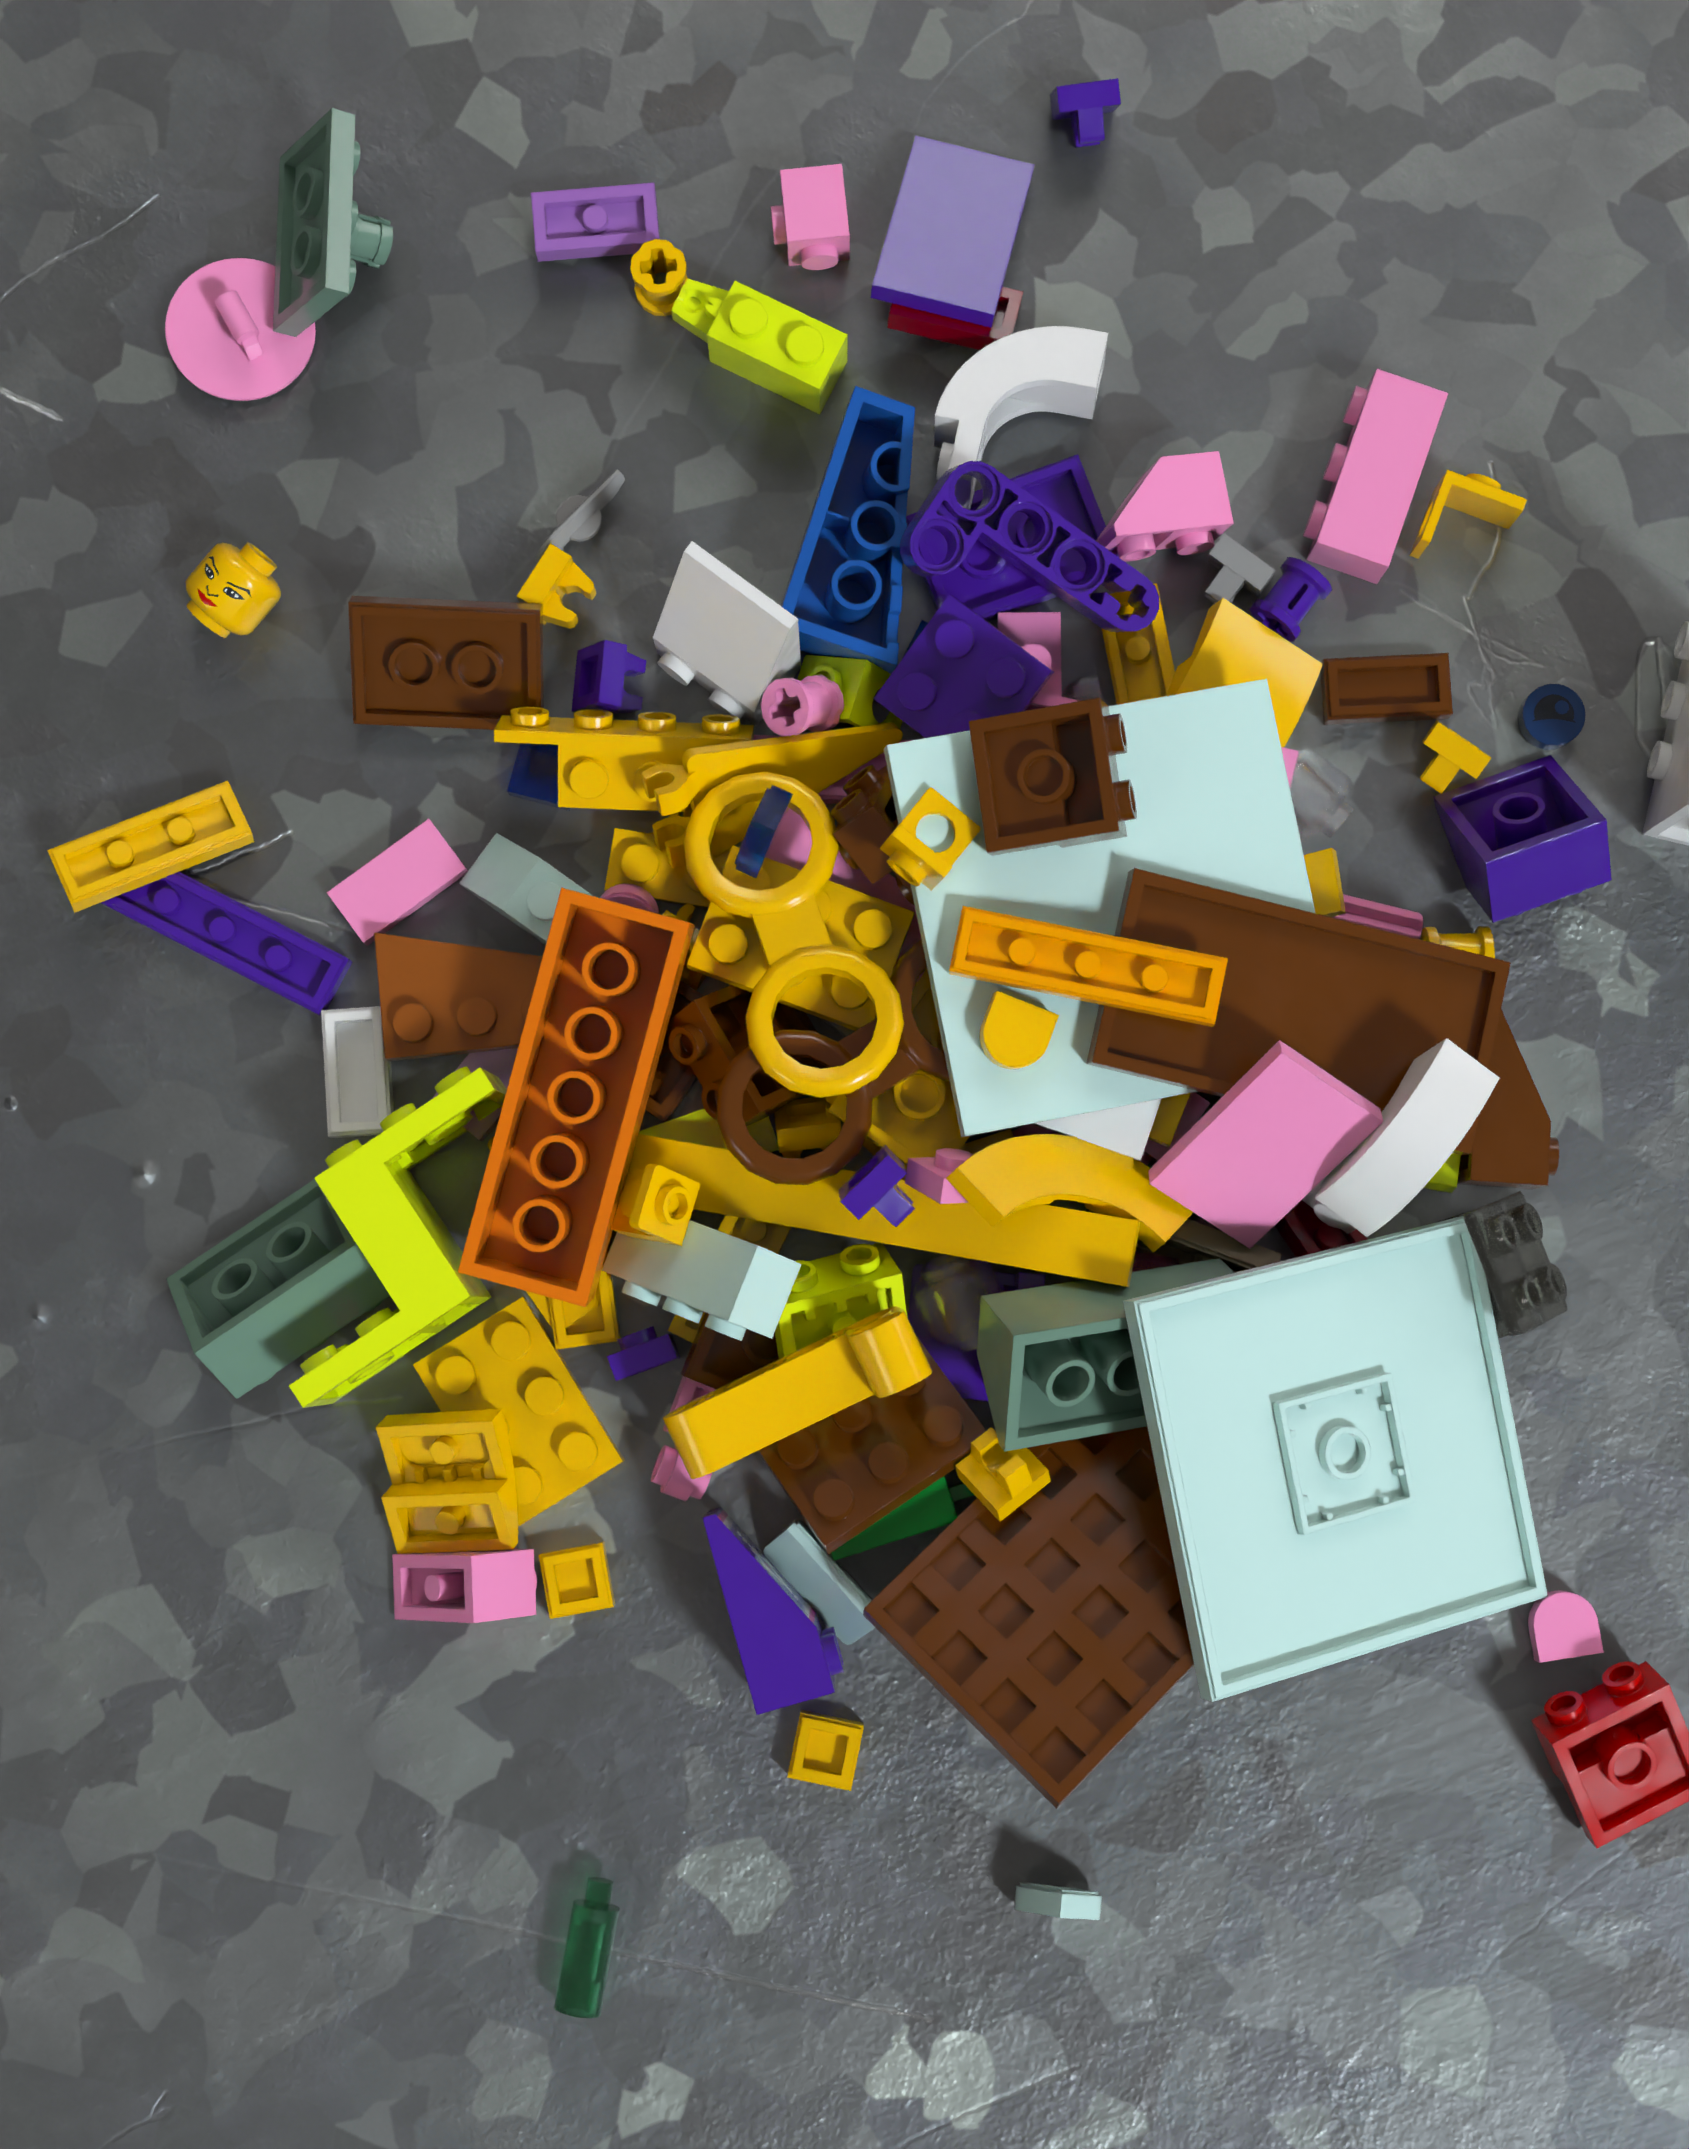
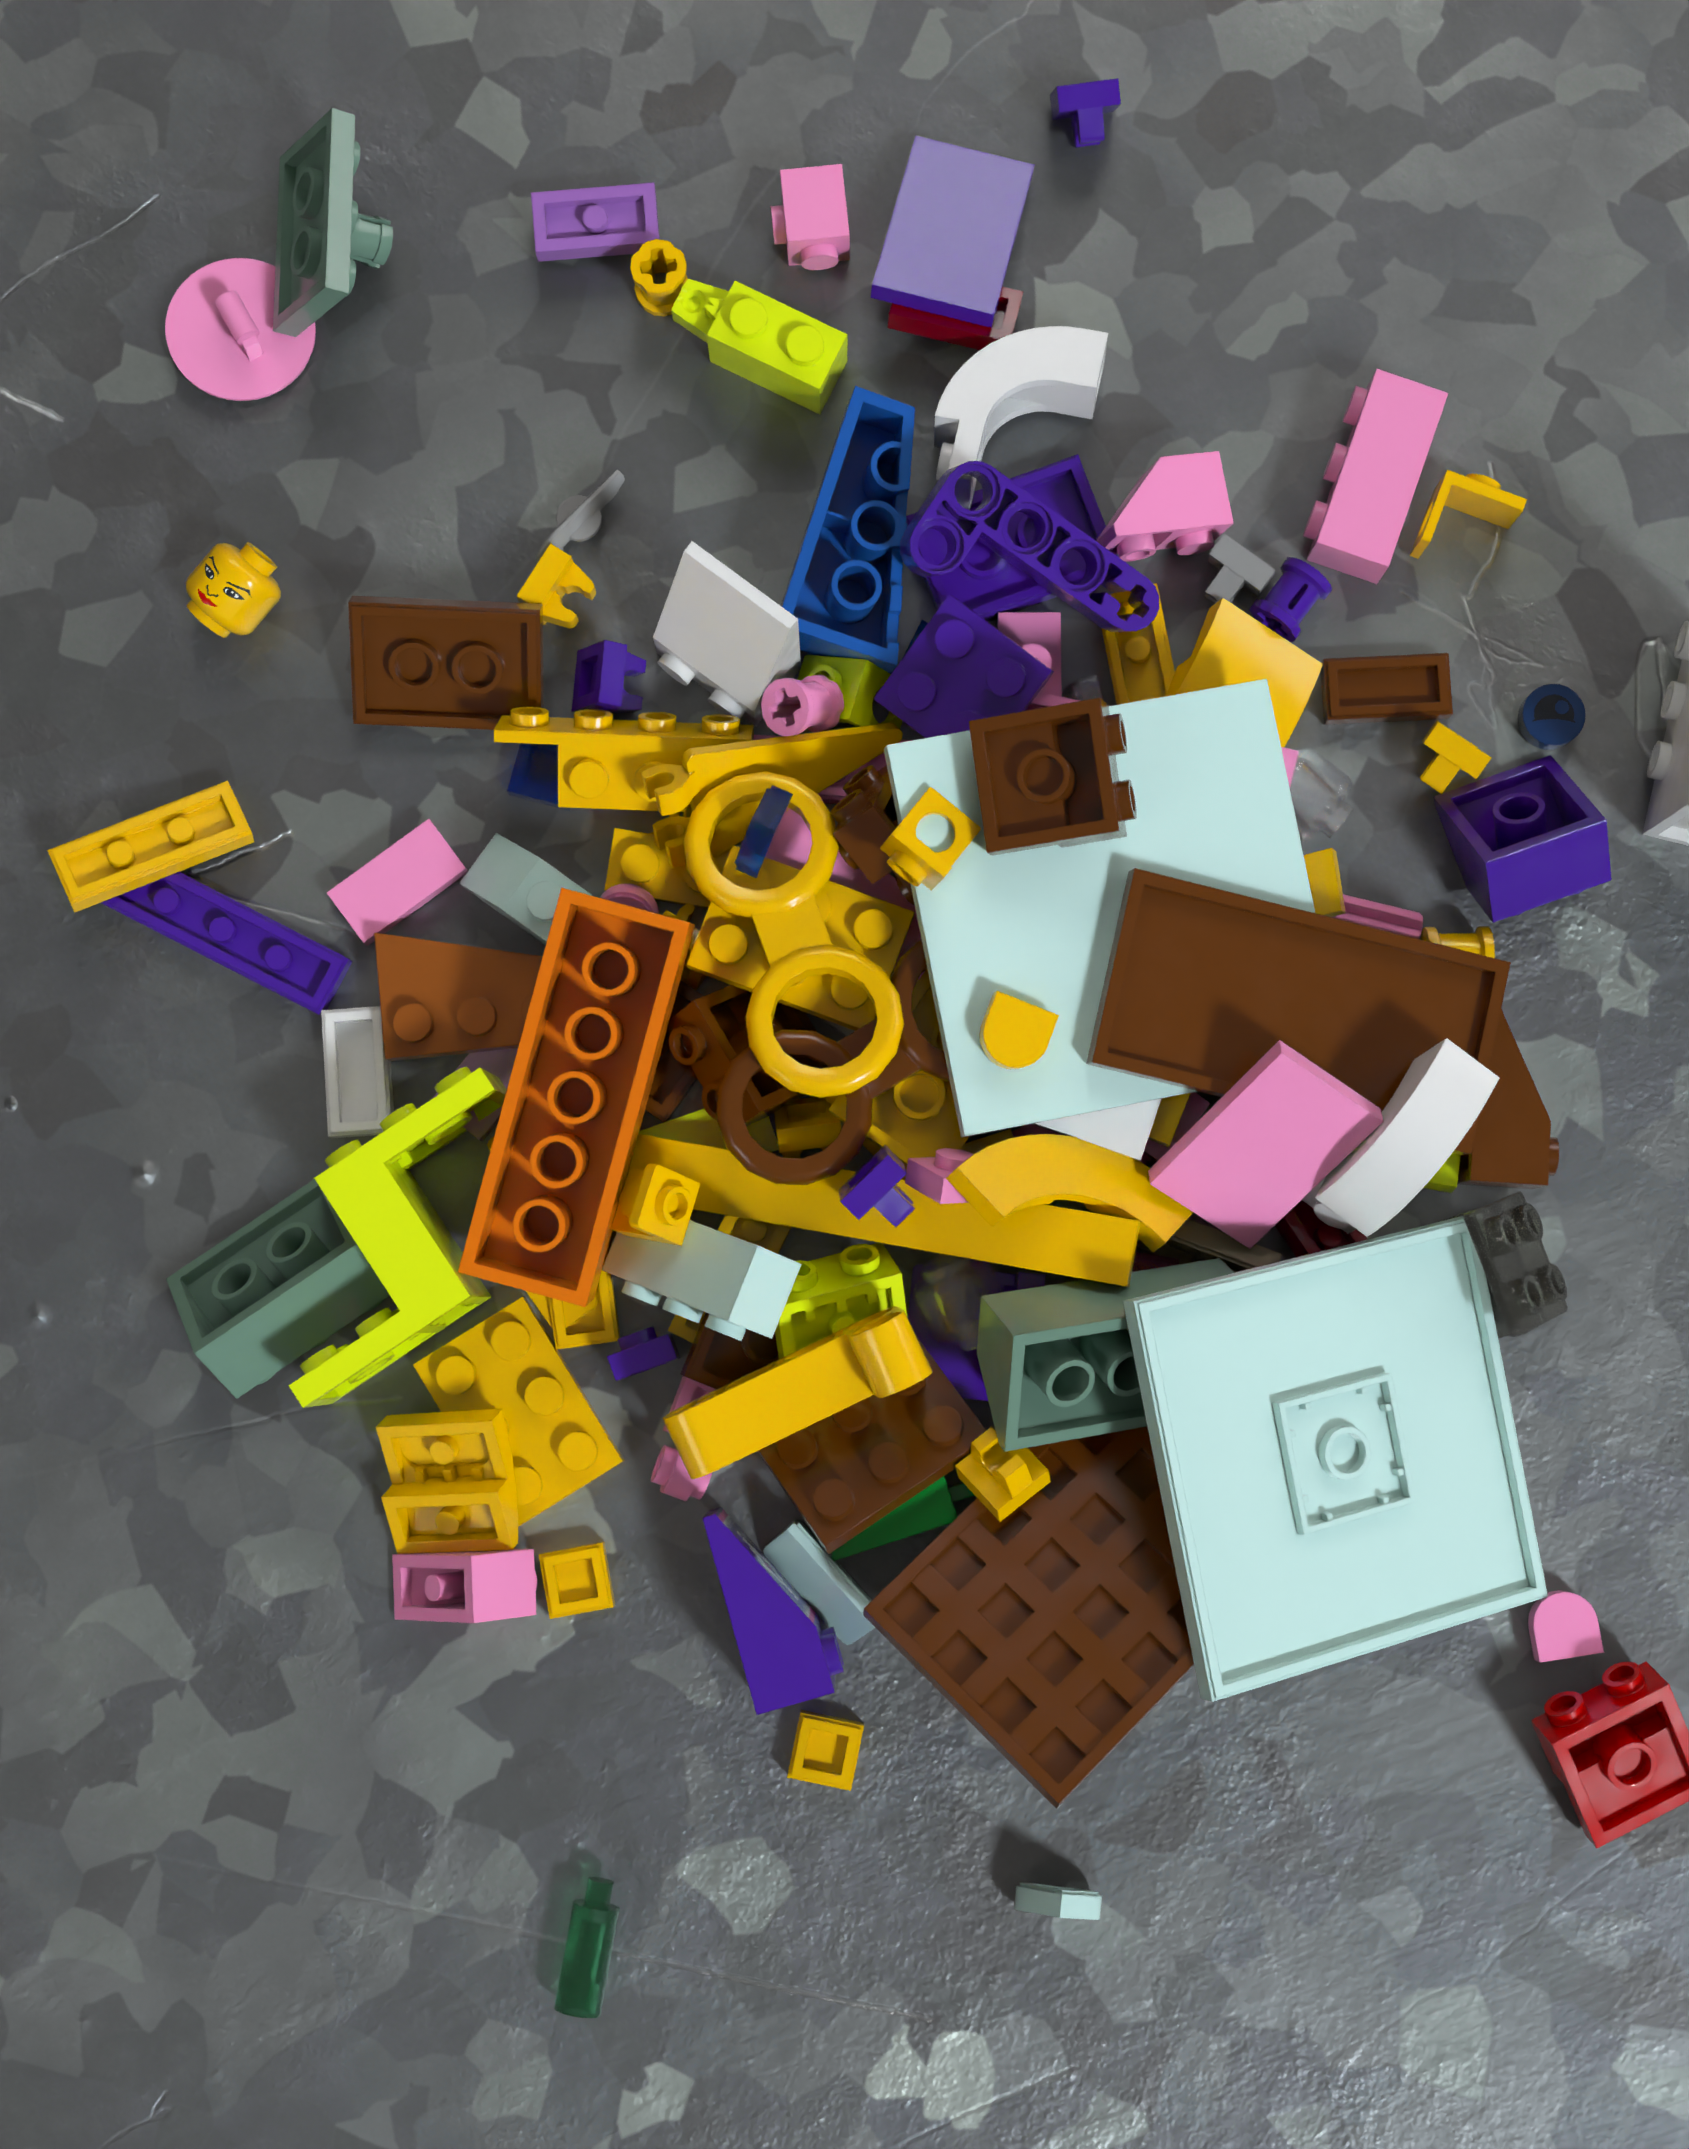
(1088, 966): light orange tile -> none

